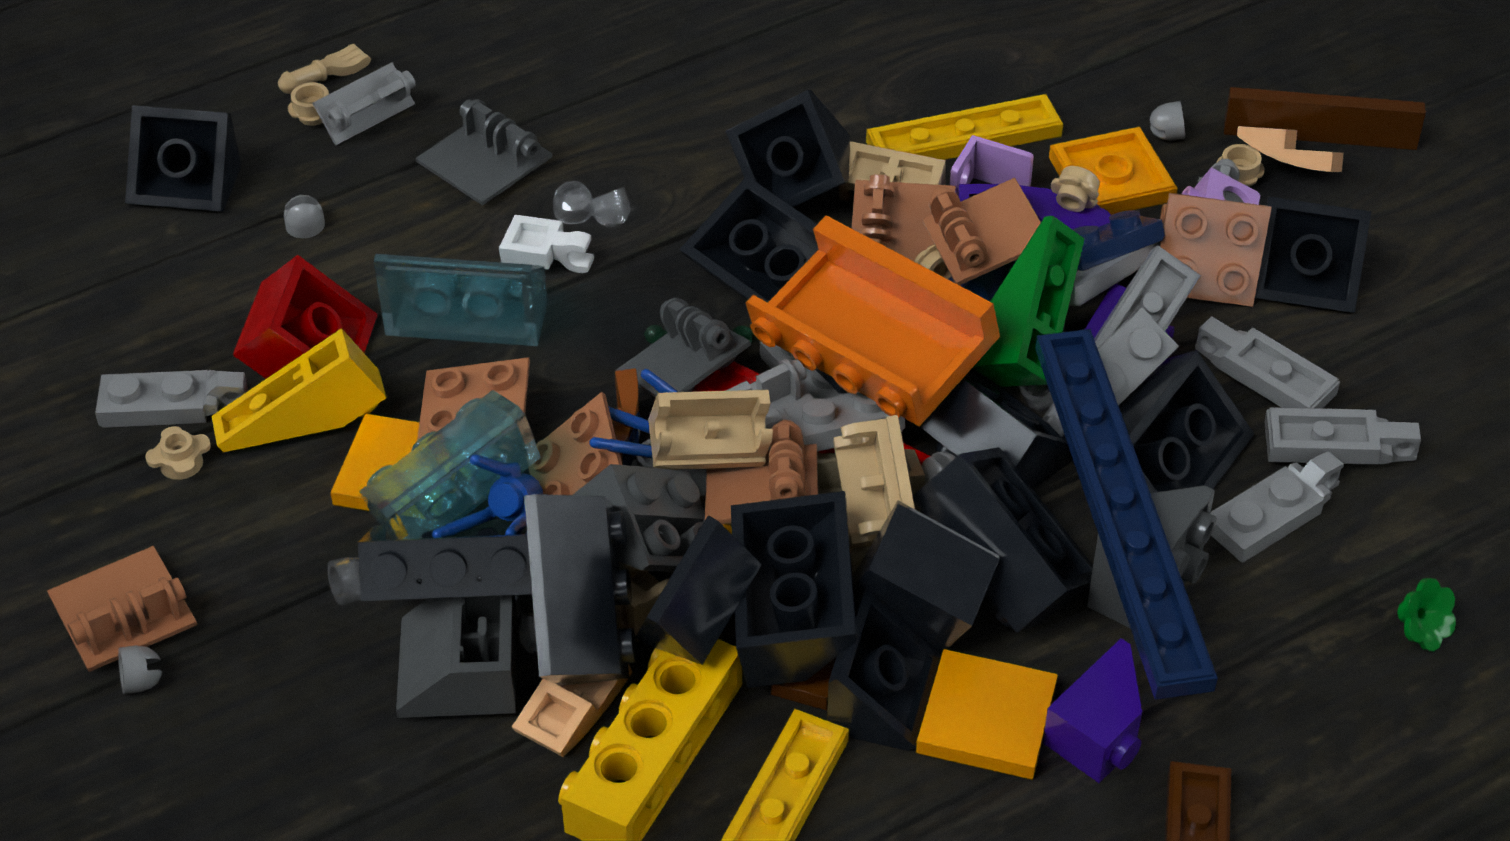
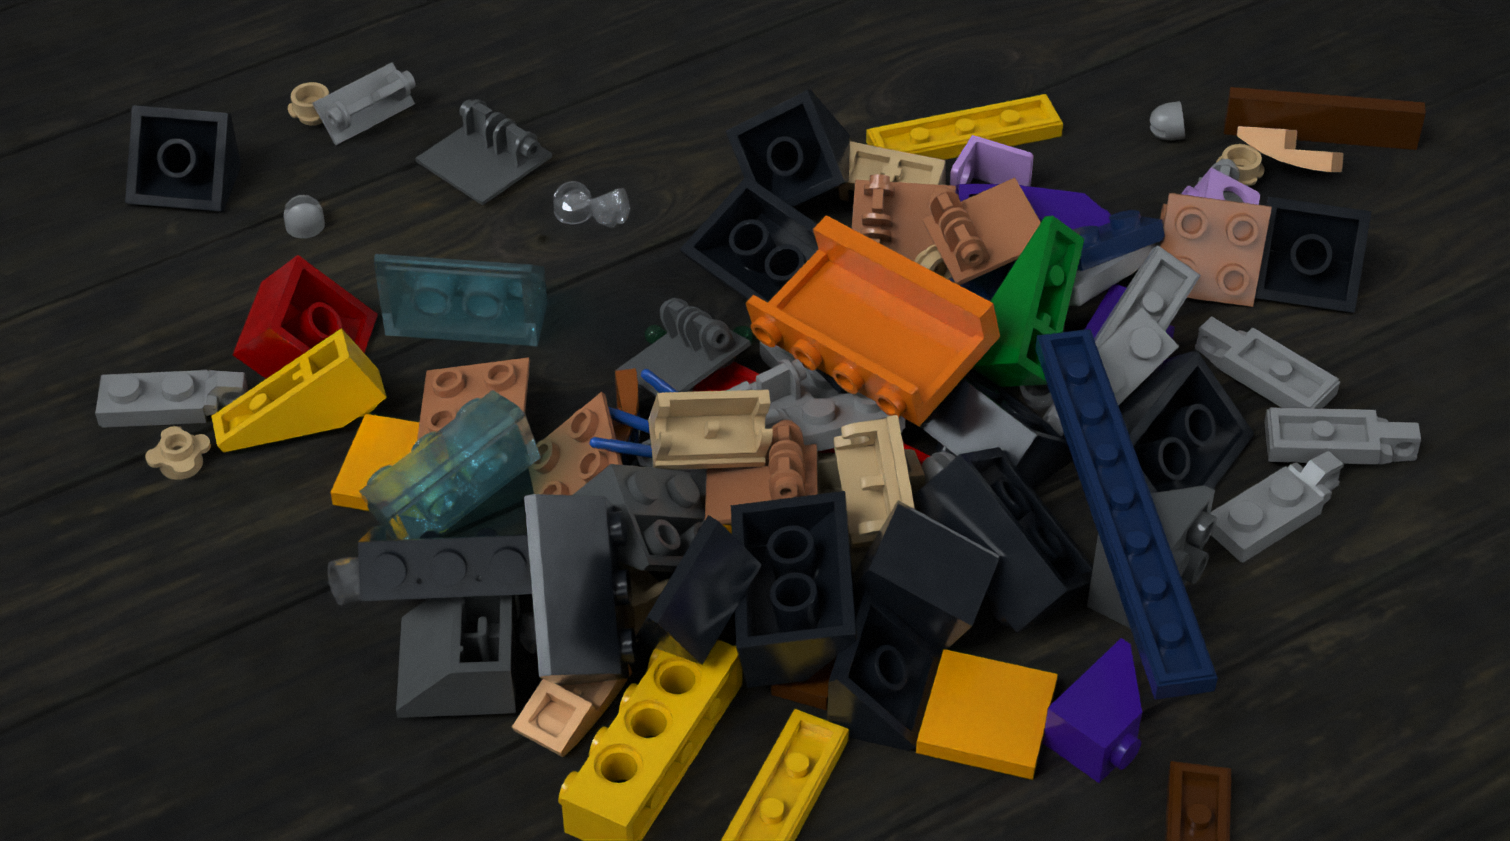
(122, 607): nougat hinge -> none
(134, 671): light grey hinge -> none
(340, 63): tan piece -> none
(504, 499): blue plant -> none
(542, 240): white plate -> none
(1076, 188): tan plate -> none
(1124, 164): light orange tile -> none
(1428, 614): green plant -> none

